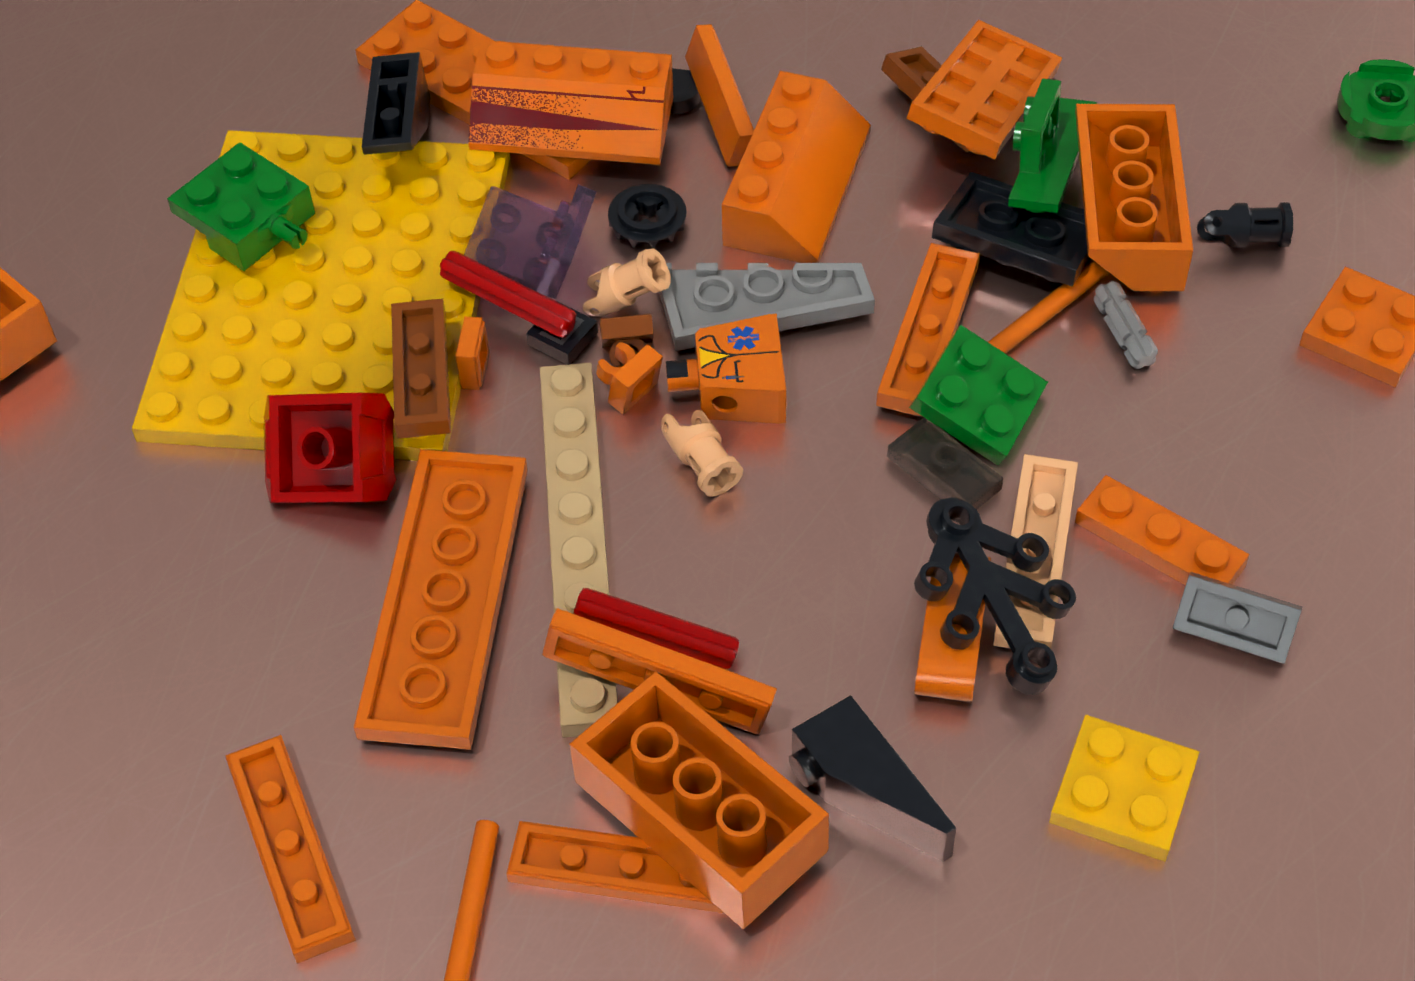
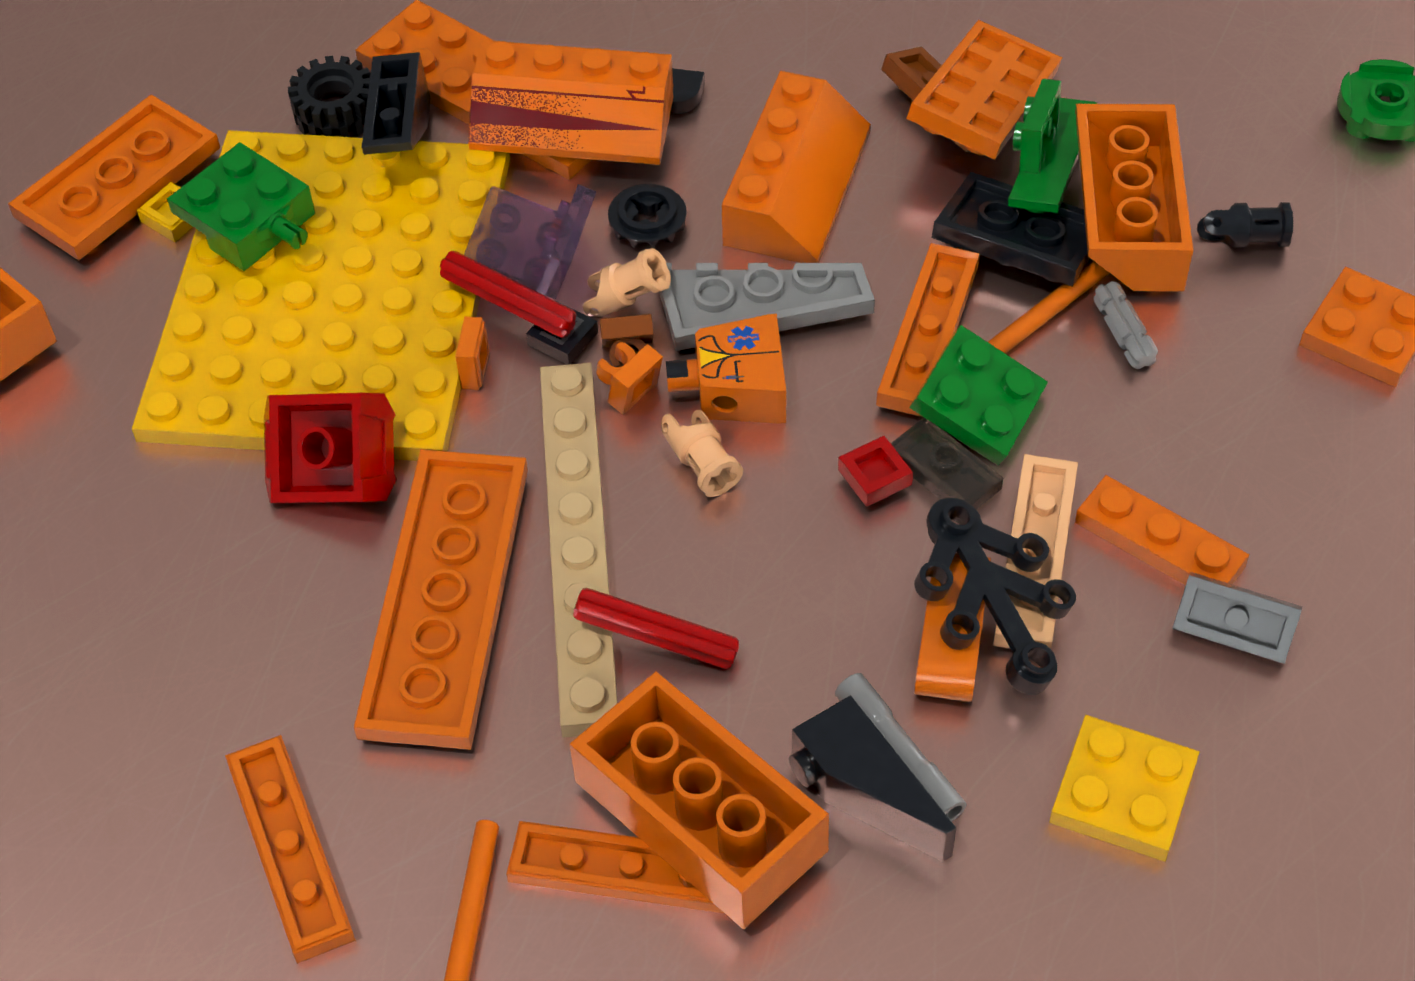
(113, 176): none -> orange plate
(158, 216): none -> yellow tile
(327, 81): none -> black tyre
(420, 369): dark orange plate -> none
(632, 660): orange tile -> none
(719, 94): orange tile -> none
(875, 471): none -> red plate
(883, 719): none -> light grey piece

